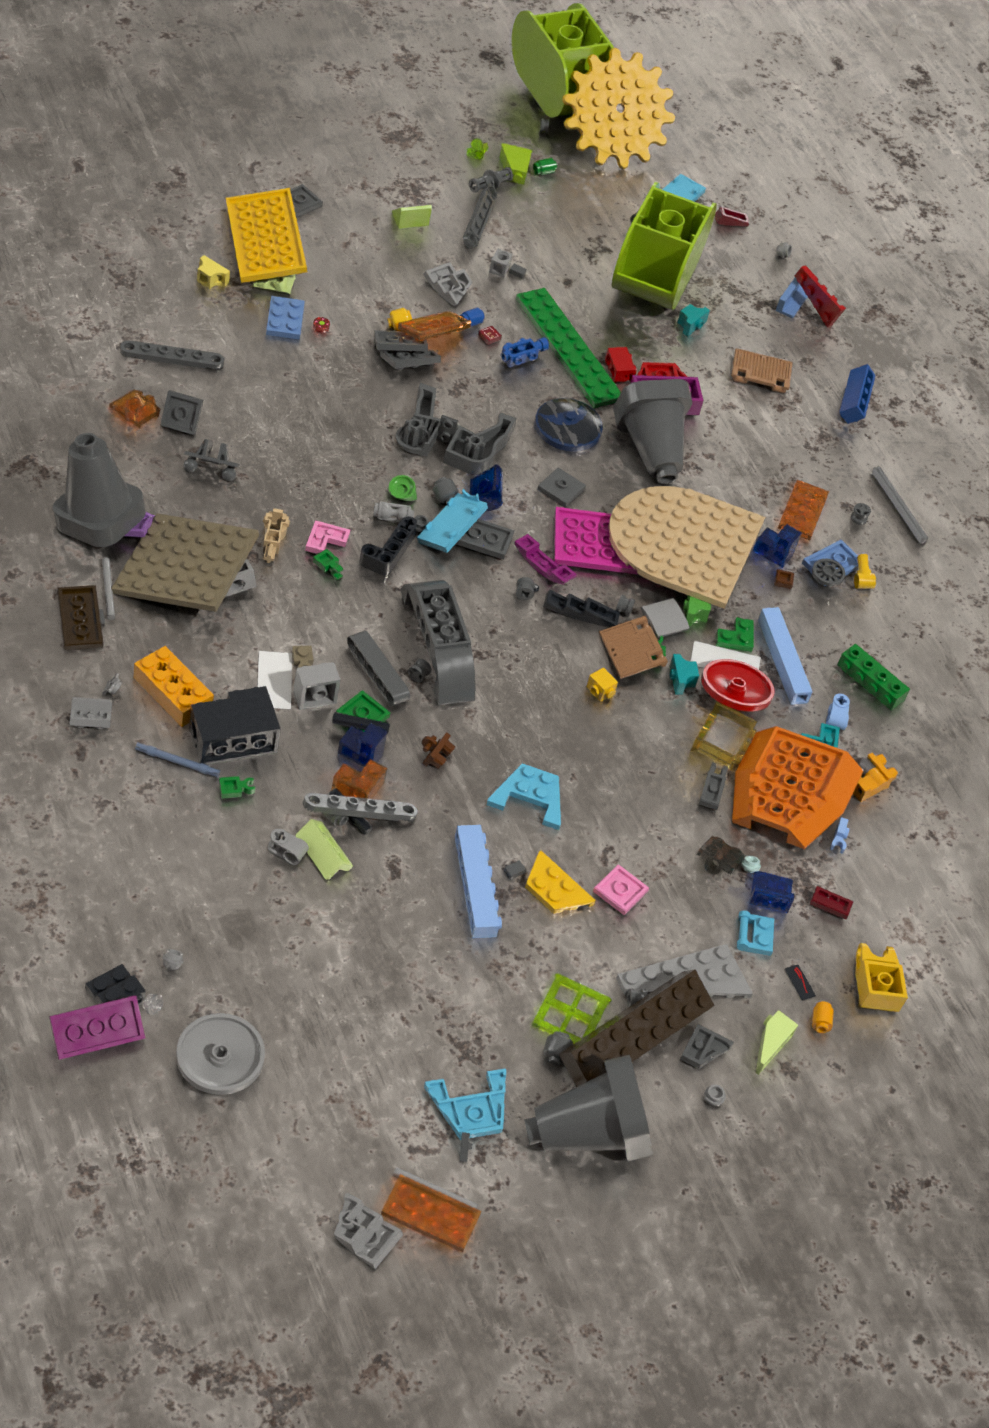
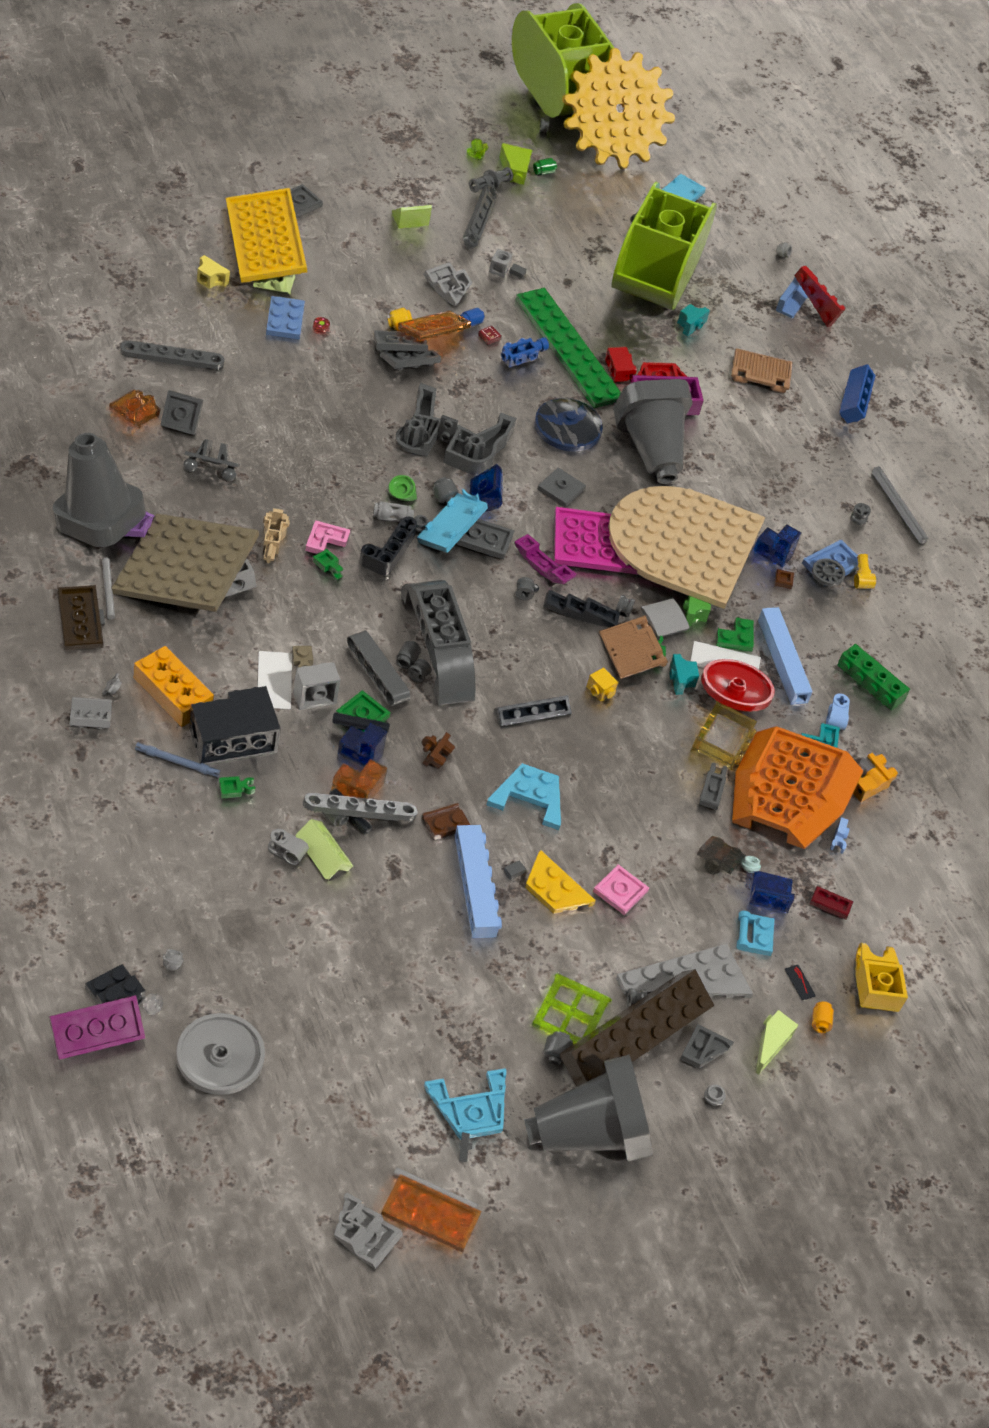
(408, 654): none -> dark grey brick
(444, 821): none -> reddish brown plate
(533, 710): none -> slope
(731, 217): dark red slope -> none
(804, 508): clear orange plate -> none

